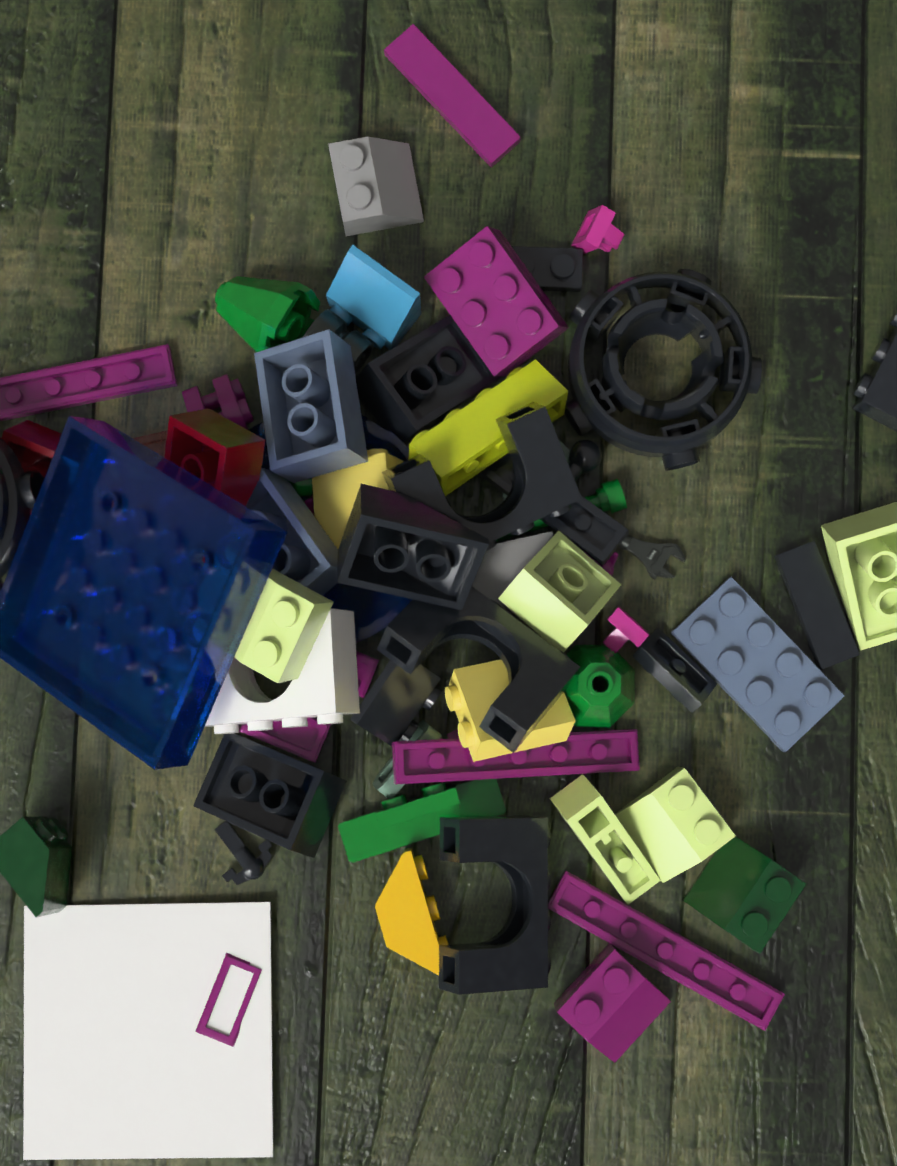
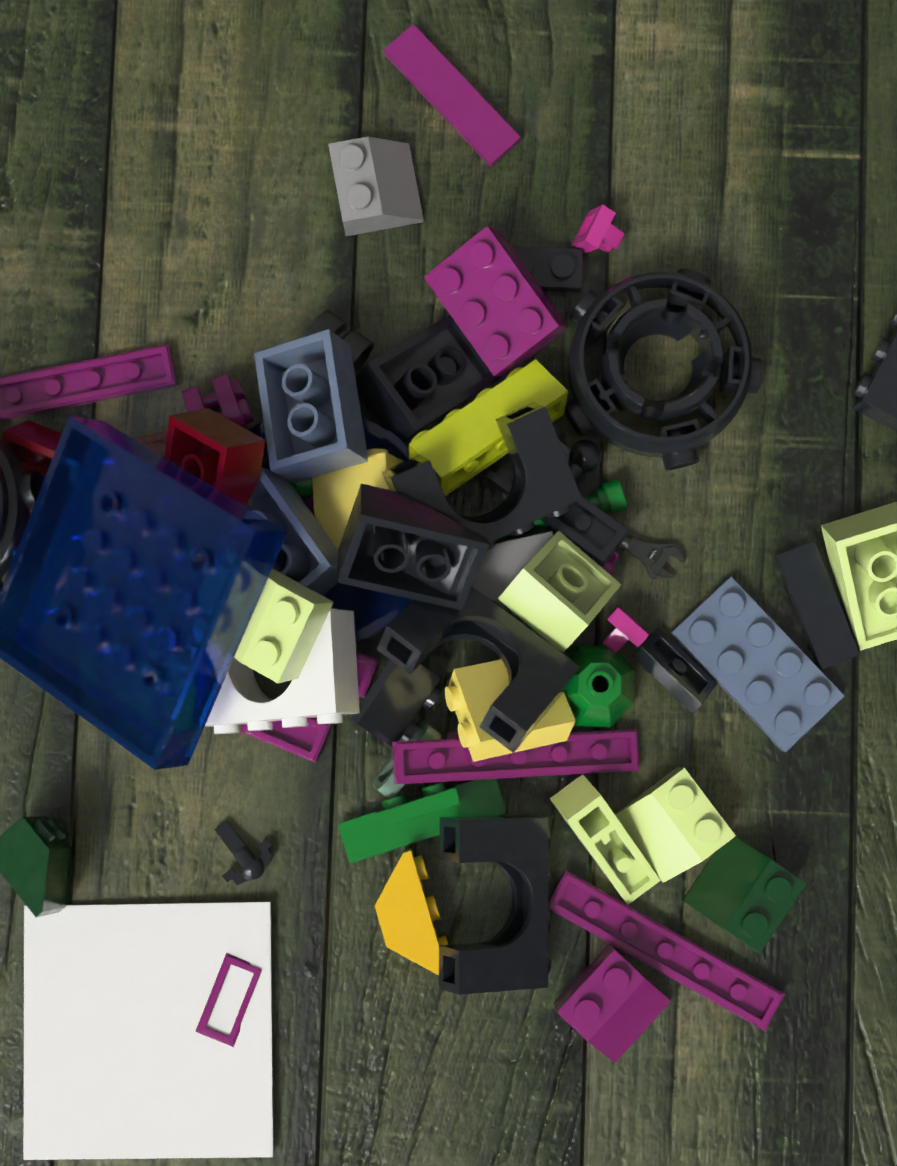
(266, 310): green cone -> none
(270, 794): black slope -> none
(373, 299): dark azure slope -> none

